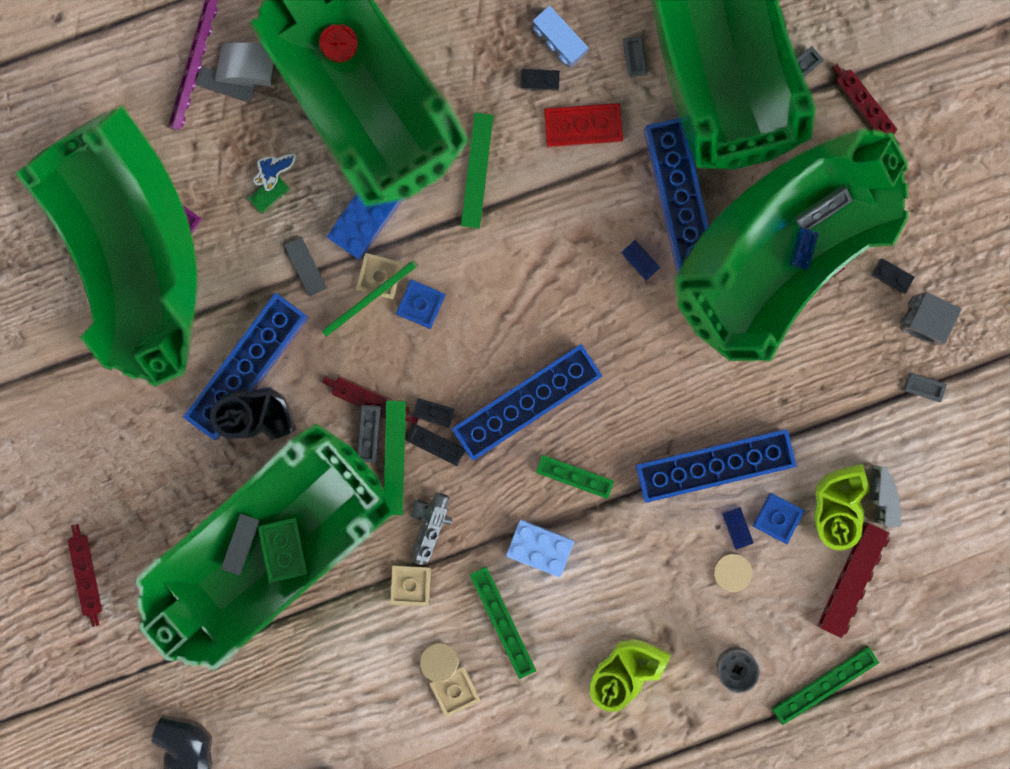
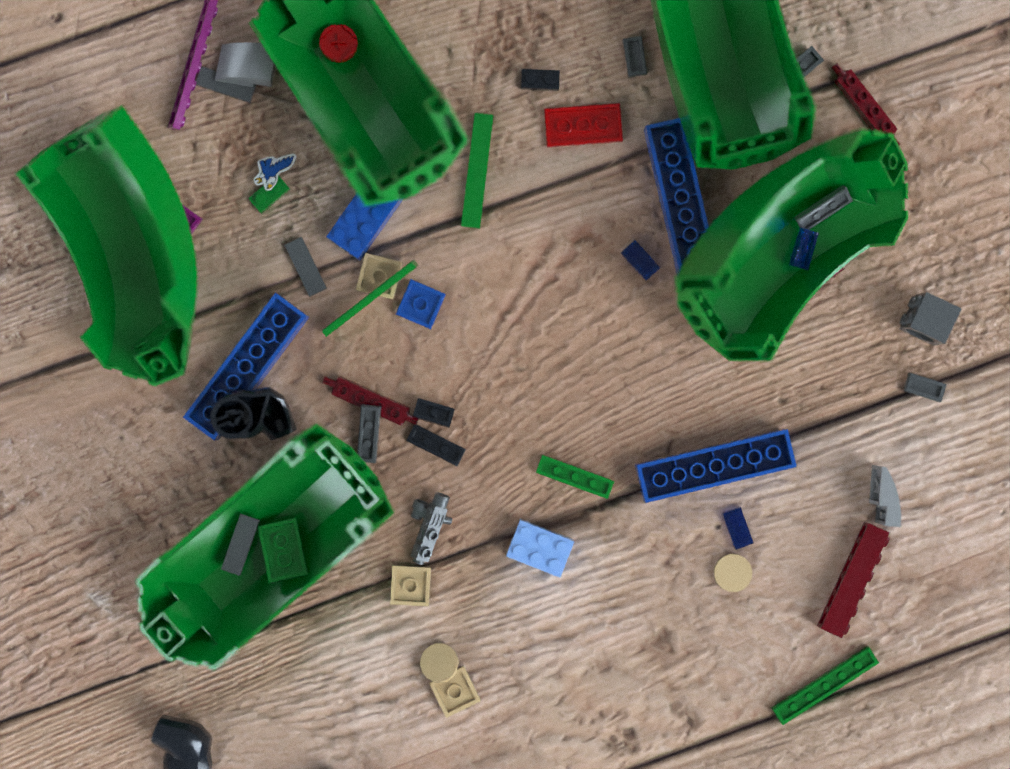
(85, 575): dark red plate -> none
(395, 454): green tile -> none
(503, 622): green plate -> none
(527, 402): blue brick -> none
(559, 37): light blue brick -> none
(624, 671): lime piece -> none
(747, 675): dark grey wheel -> none
(778, 518): blue plate -> none
(838, 506): lime piece -> none
(892, 276): black plate -> none

